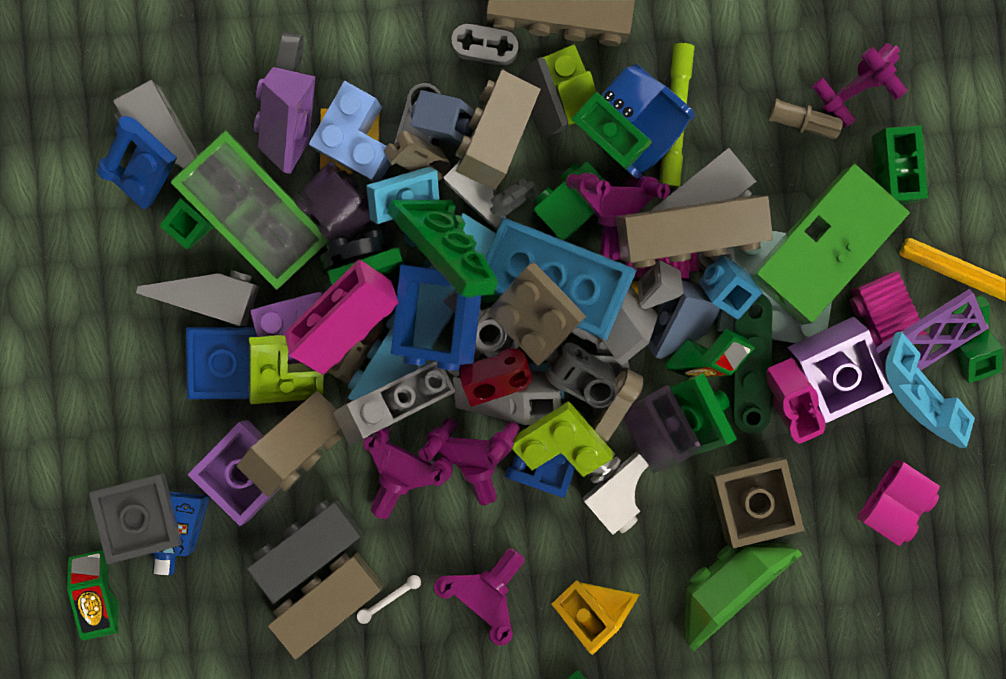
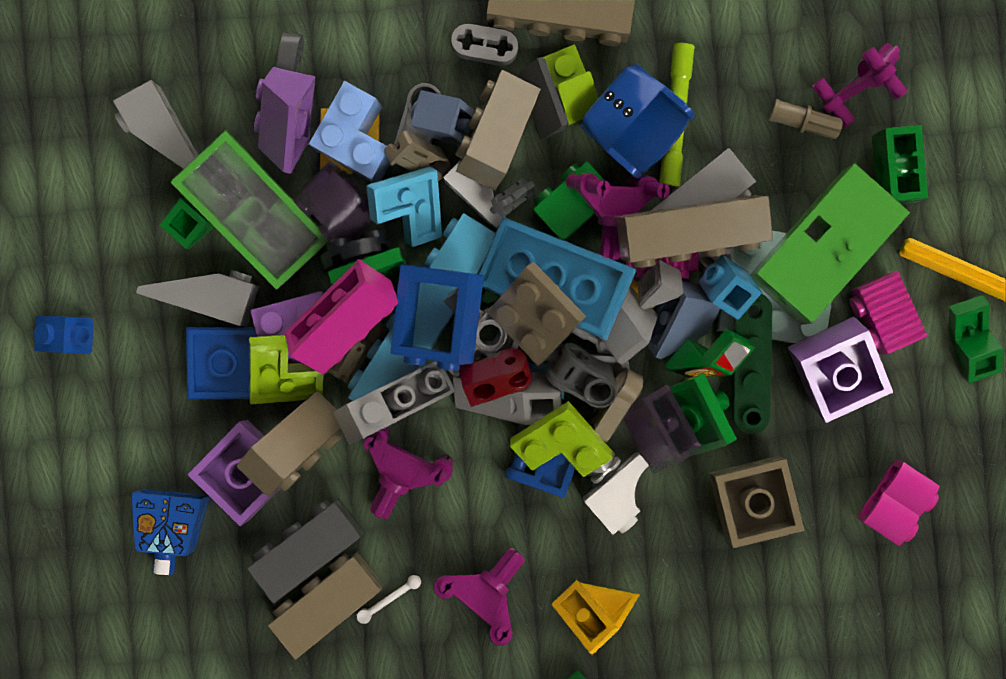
(63, 334): none -> blue bracket
(90, 598): slope -> none
(135, 518): dark grey plate -> none
(146, 168): blue plate -> none
(444, 242): green wing -> none
(472, 456): magenta axle -> none
(611, 130): green plate -> none
(730, 585): bright green wedge -> none
(795, 400): dark pink brick -> none
(940, 317): medium lavender window -> none
(942, 416): medium azure slope -> none

